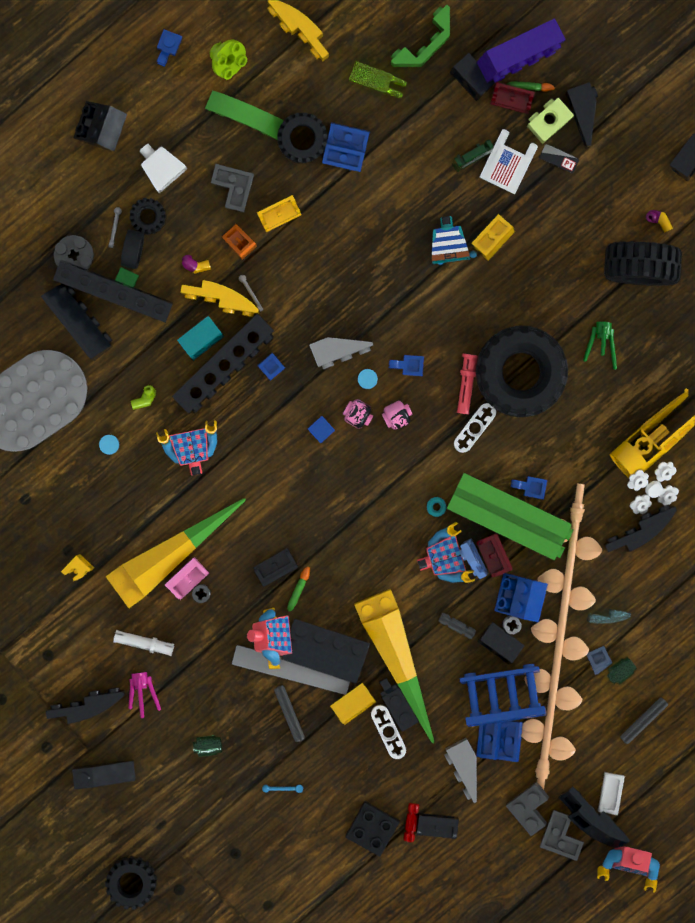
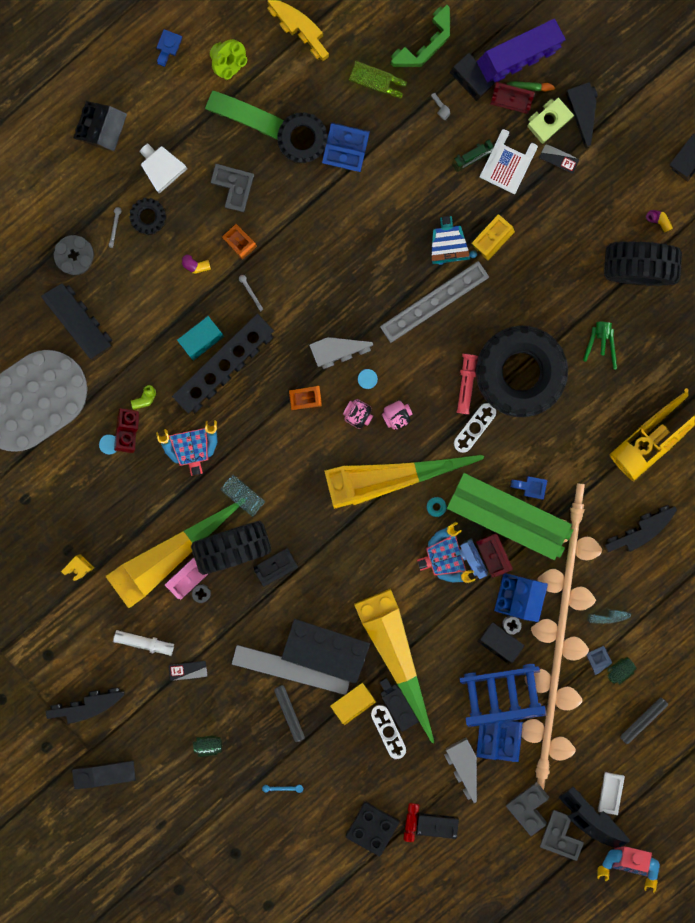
(113, 291): black brick -> none
(126, 430): none -> dark red slope
(126, 899): black tyre -> none
(127, 277): green tile -> none
(132, 249): black tyre -> none
(140, 680): dark pink plant -> none
(188, 670): none -> sticker
(229, 299): yellow slope -> none
(231, 547): none -> black tyre
(242, 495): none -> clear light blue slope
(271, 366): blue tile -> none
(271, 637): torso -> none
(279, 213): yellow hinge -> none
(304, 576): bright green piece -> none
(305, 398): none -> orange slope
(321, 429): blue tile -> none
(365, 482): none -> yellow plate
(411, 365): blue plate -> none
(434, 301): none -> light grey tile
(444, 112): none -> light grey hand
(457, 626): dark grey axle -> none
(654, 488): white plant -> none

